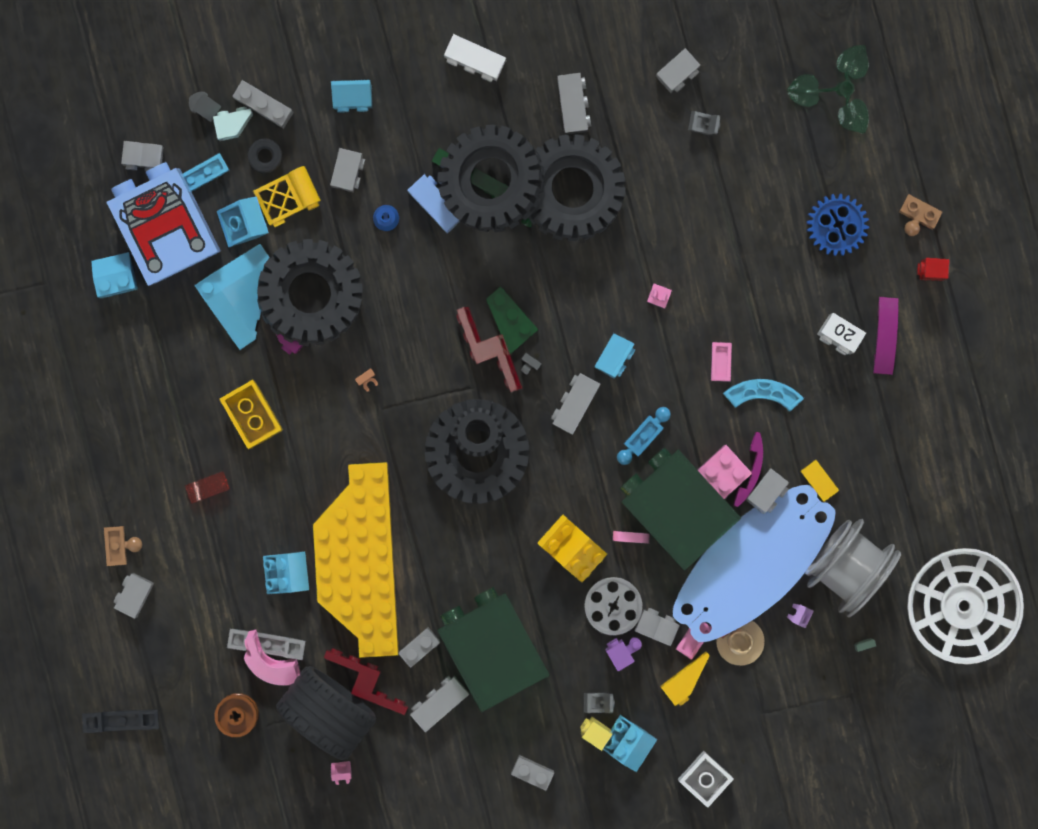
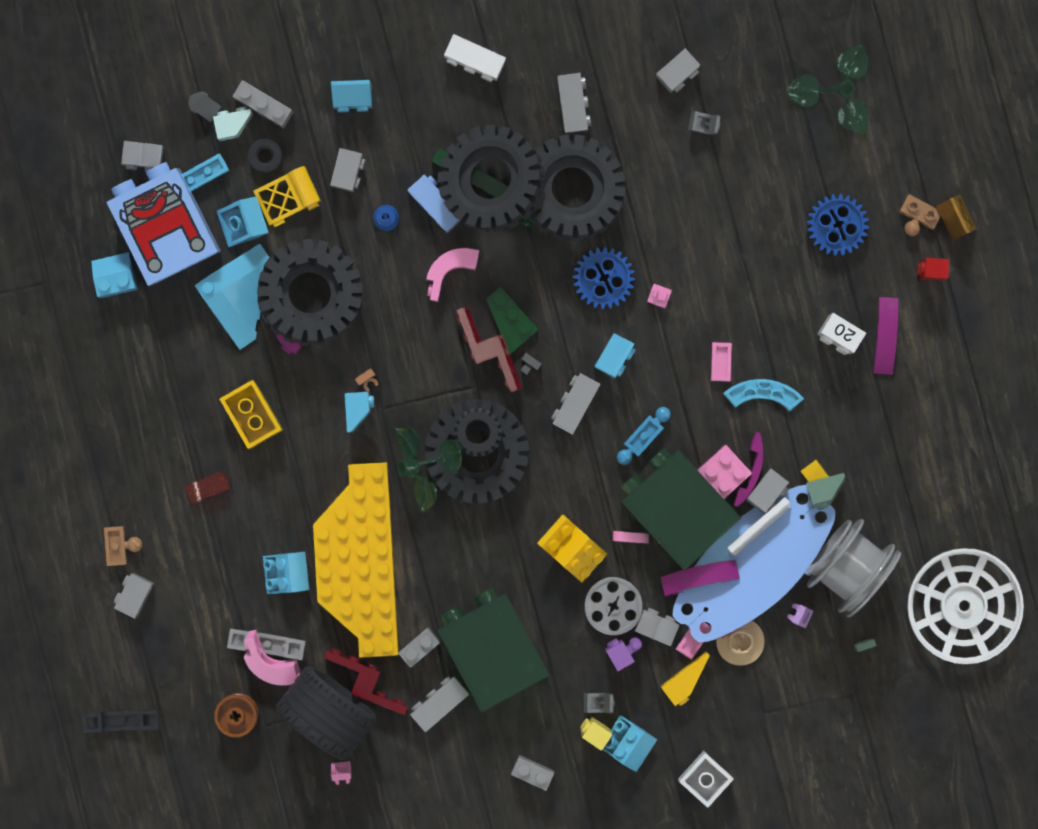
(357, 408): none -> medium azure slope
(424, 491): none -> clear green plant
(451, 260): none -> bright pink arch
(619, 270): none -> blue gear
(700, 576): none -> magenta slope
(760, 526): none -> white tile
(824, 490): none -> sand green slope
(956, 217): none -> pearl gold slope

